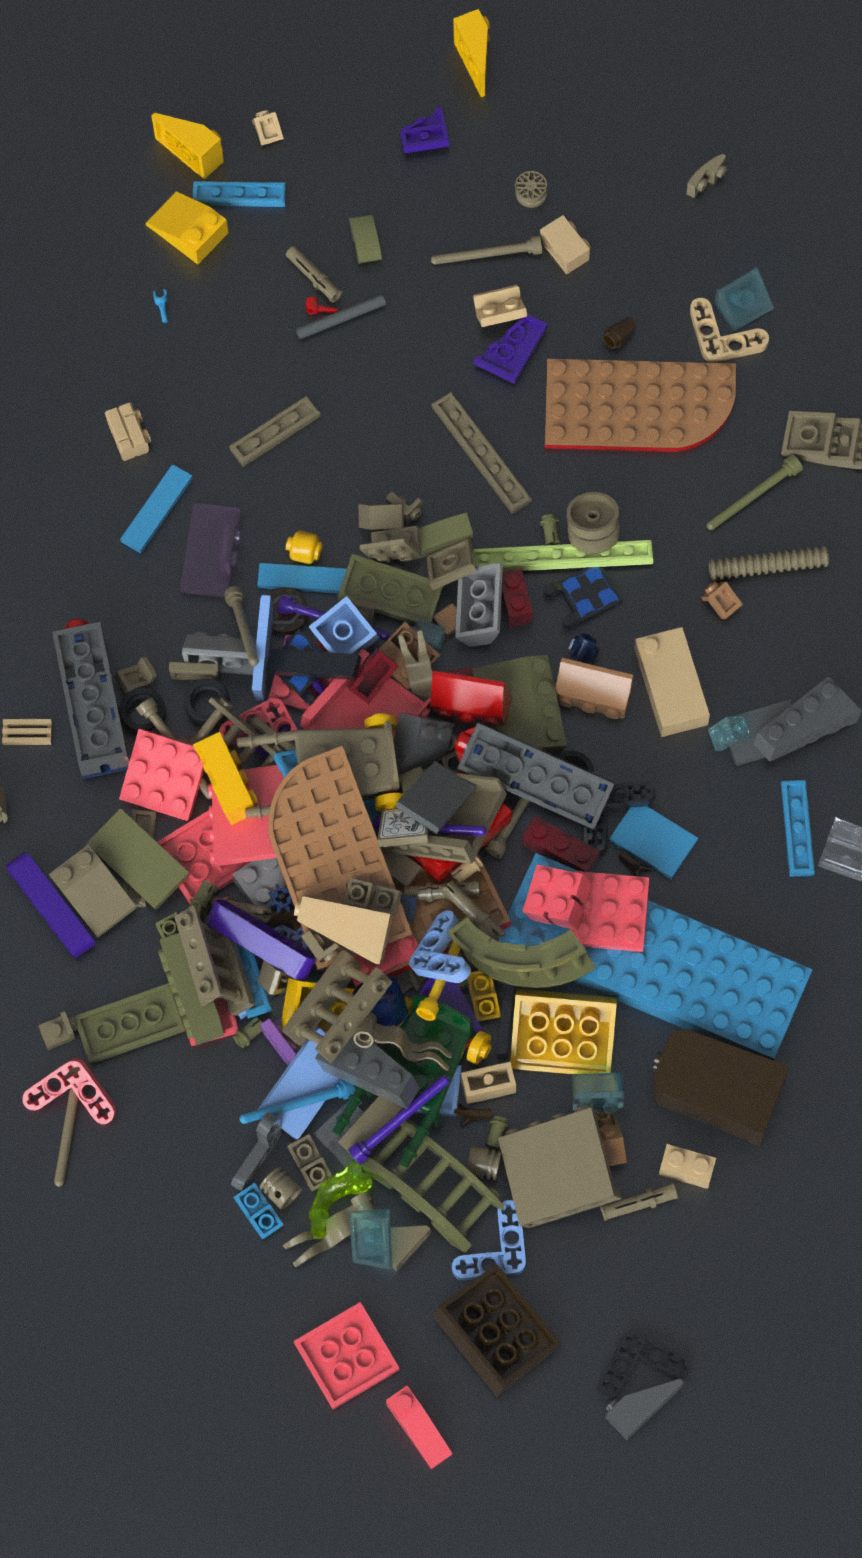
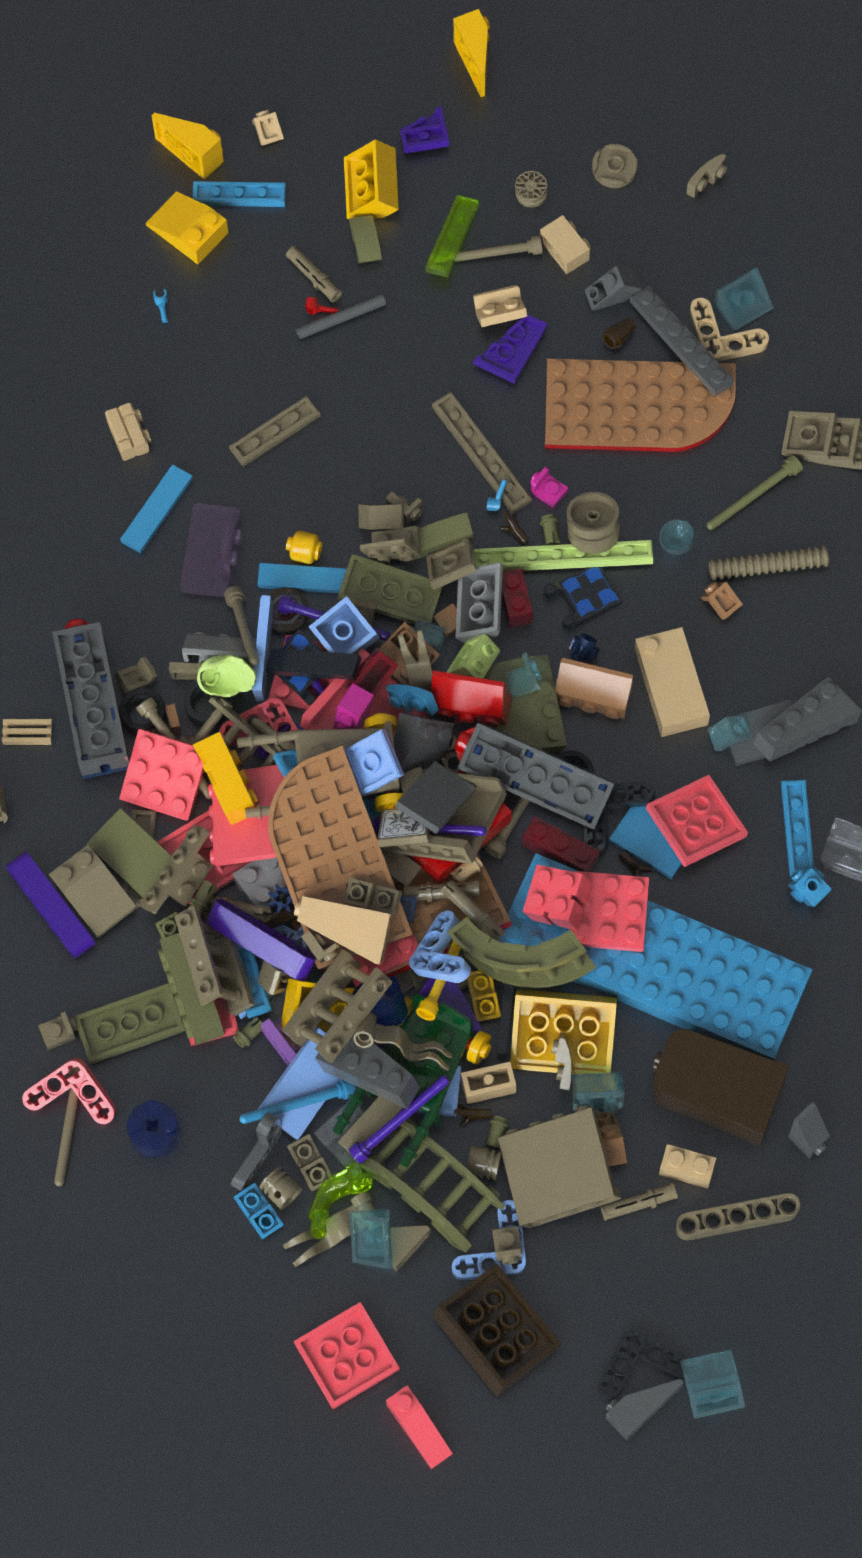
(150, 1142): none -> clear blue brick
(173, 719): none -> medium nougat tile
(182, 873): none -> dark tan bracket
(225, 676): none -> yellowish green hair
(353, 708): none -> dark pink brick
(371, 181): none -> yellow slope
(373, 762): none -> light blue tile
(411, 697): none -> dark azure slope
(452, 236): none -> clear neon green tile
(475, 657): none -> yellowish green bracket
(494, 504): none -> dark azure hand
(507, 1245): none -> dark tan bracket
(514, 528): none -> dark brown bar
(525, 678): none -> clear light blue bracket
(547, 488): none -> dark pink bracket
(563, 1055): none -> slope
(613, 288): none -> dark grey slope
(614, 166): none -> dark tan tile
(677, 537): none -> clear light blue hair
(681, 341): none -> dark grey plate
(696, 820): none -> coral plate
(712, 1384): none -> clear light blue slope
(747, 1208): none -> dark tan beam
(808, 886): none -> dark azure brick
(809, 1132): none -> dark grey slope

